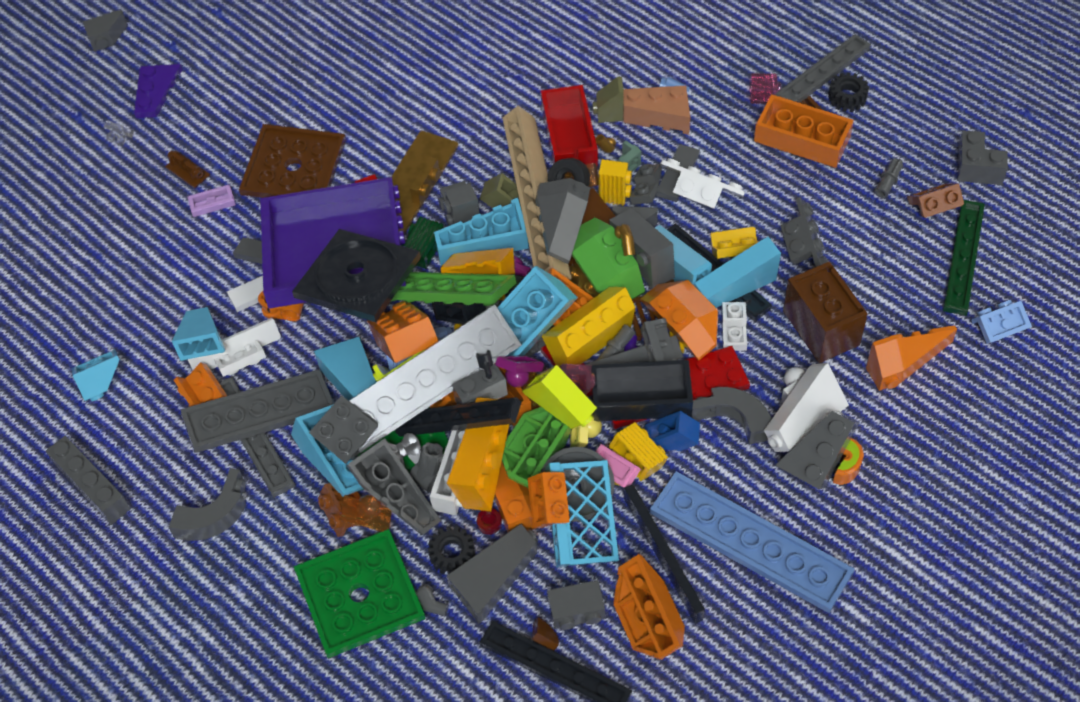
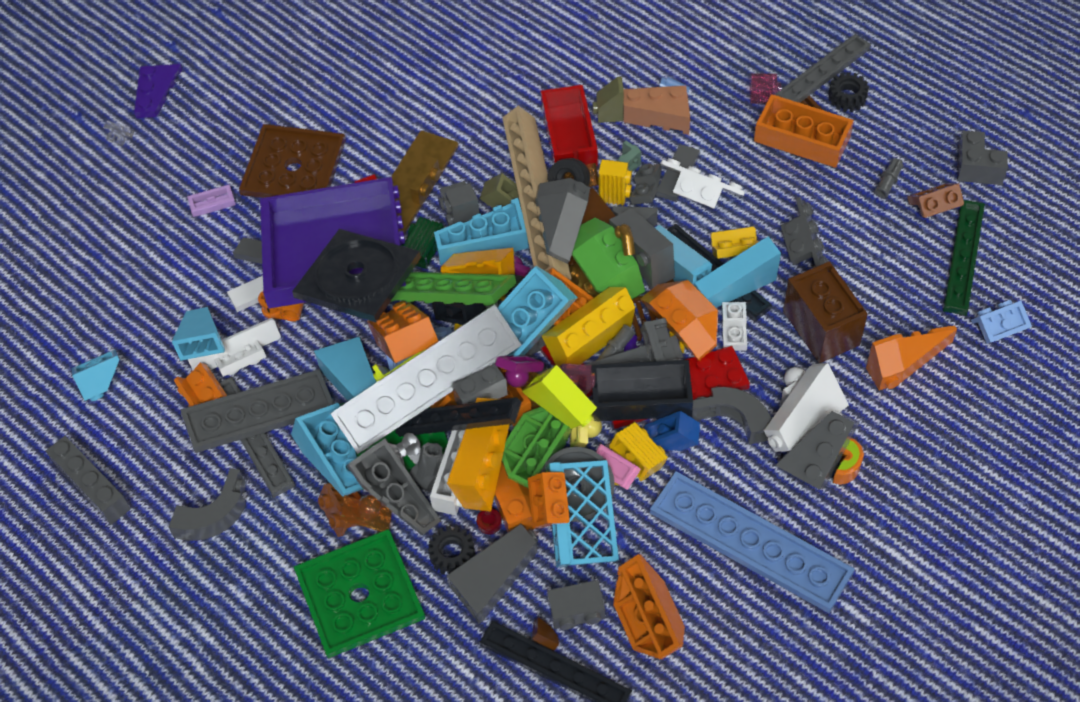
(105, 29): dark grey slope -> none
(186, 169): reddish brown hinge -> none
(343, 429): dark grey hinge -> none
(429, 603): dark grey arm -> none
(485, 362): black hand -> none
(606, 144): pearl gold arm -> none
(664, 554): black tile -> none

